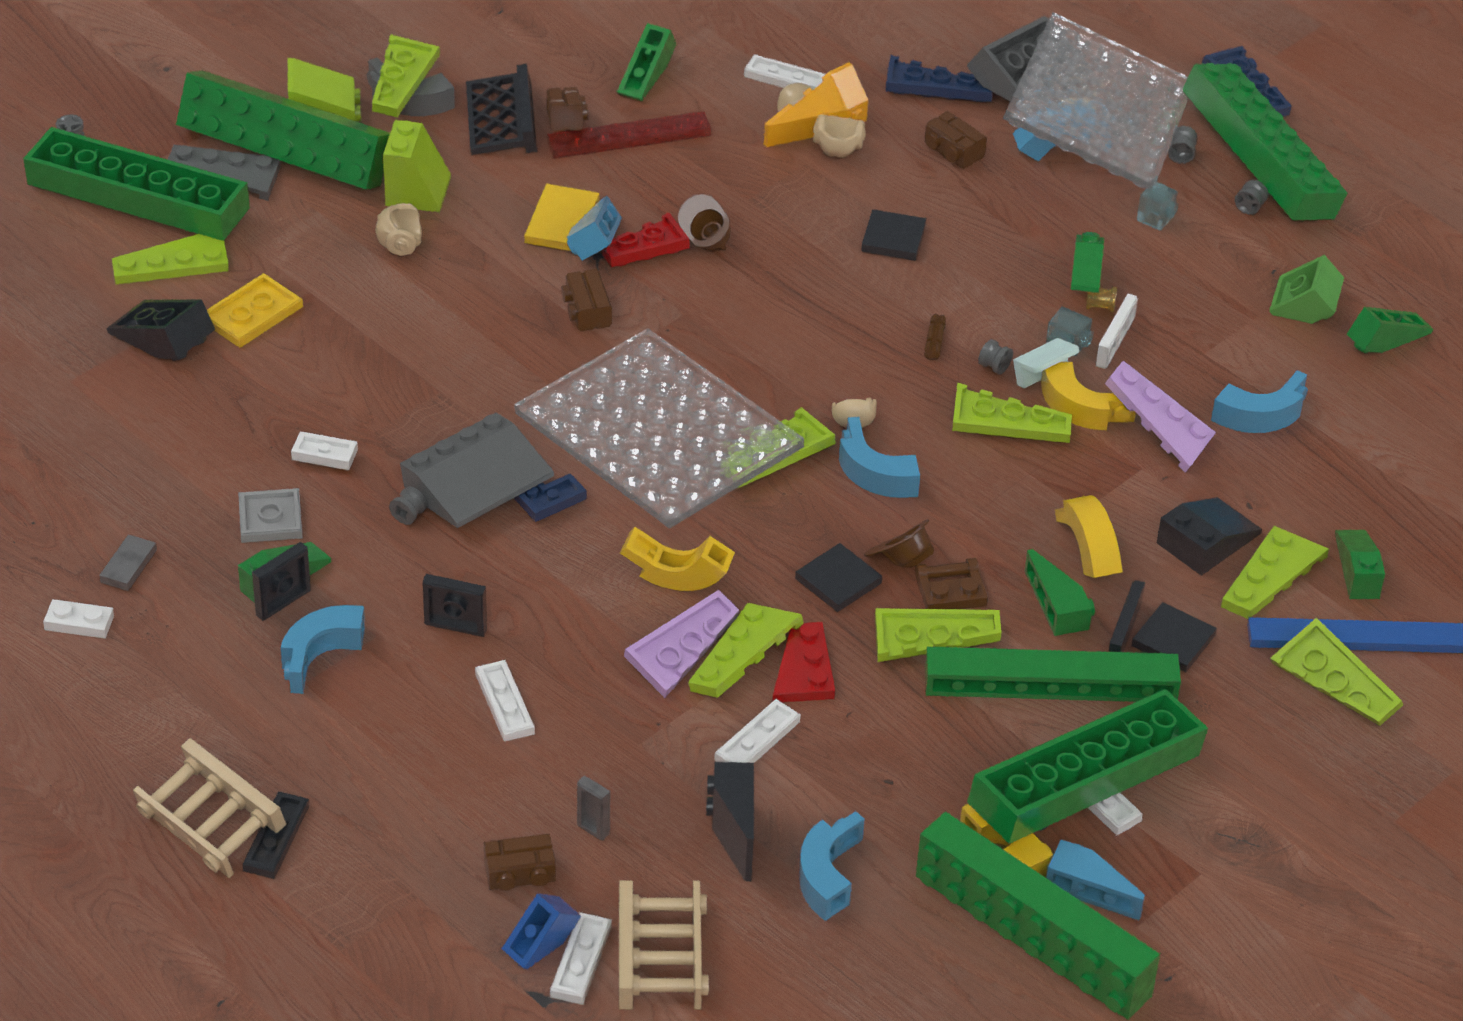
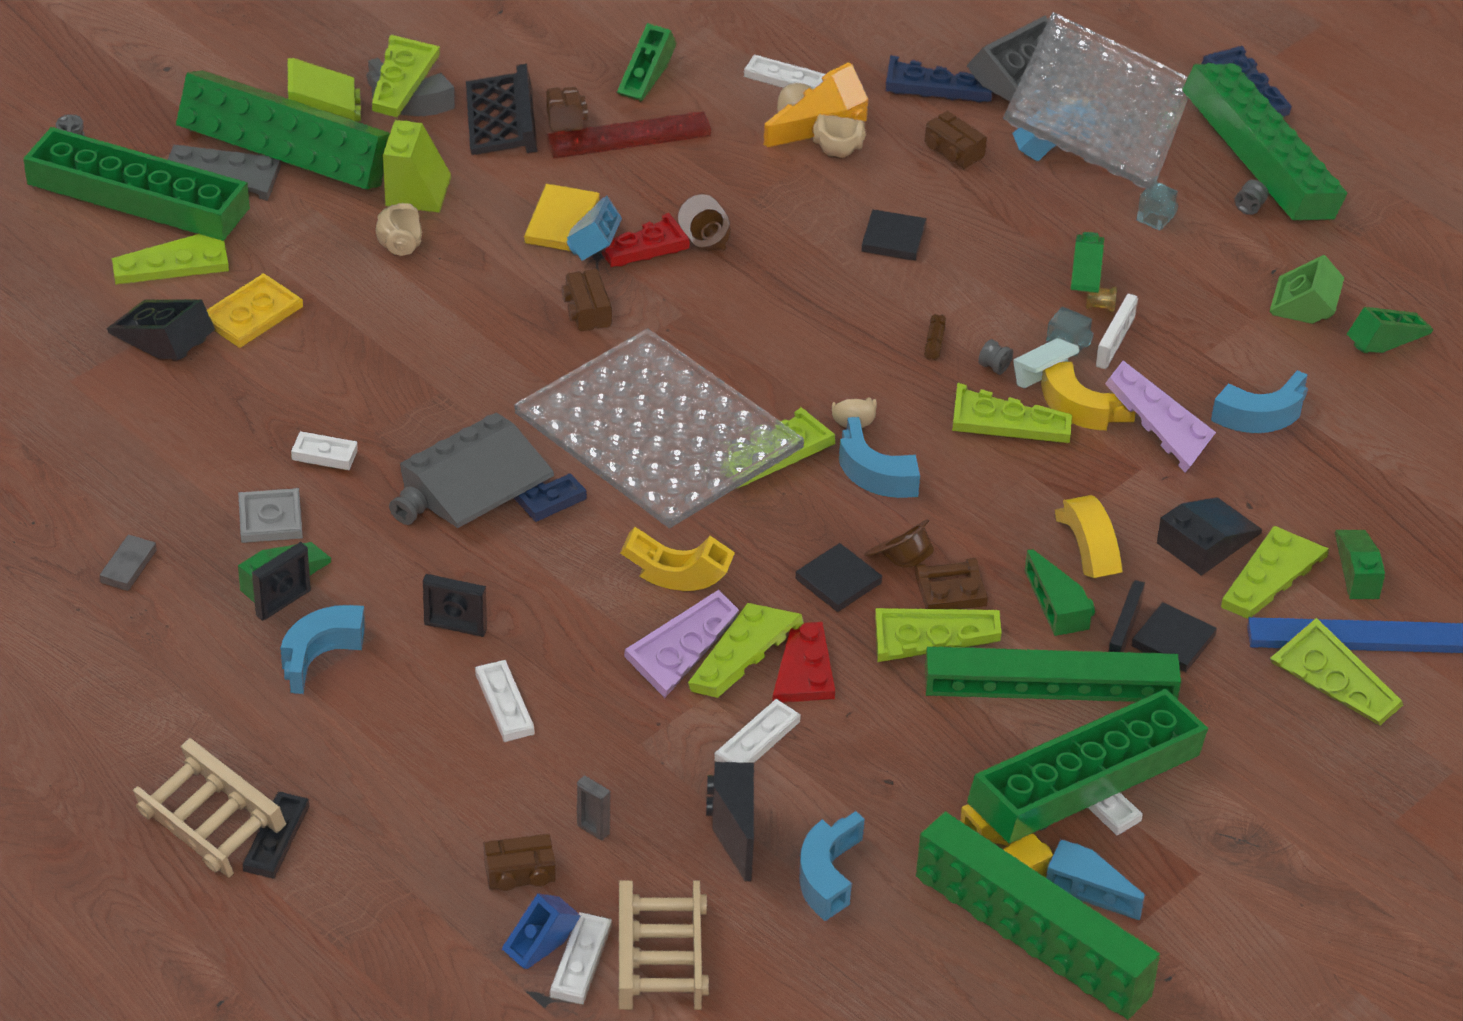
(78, 618): white plate -> none
(1183, 145): dark grey wheel -> none

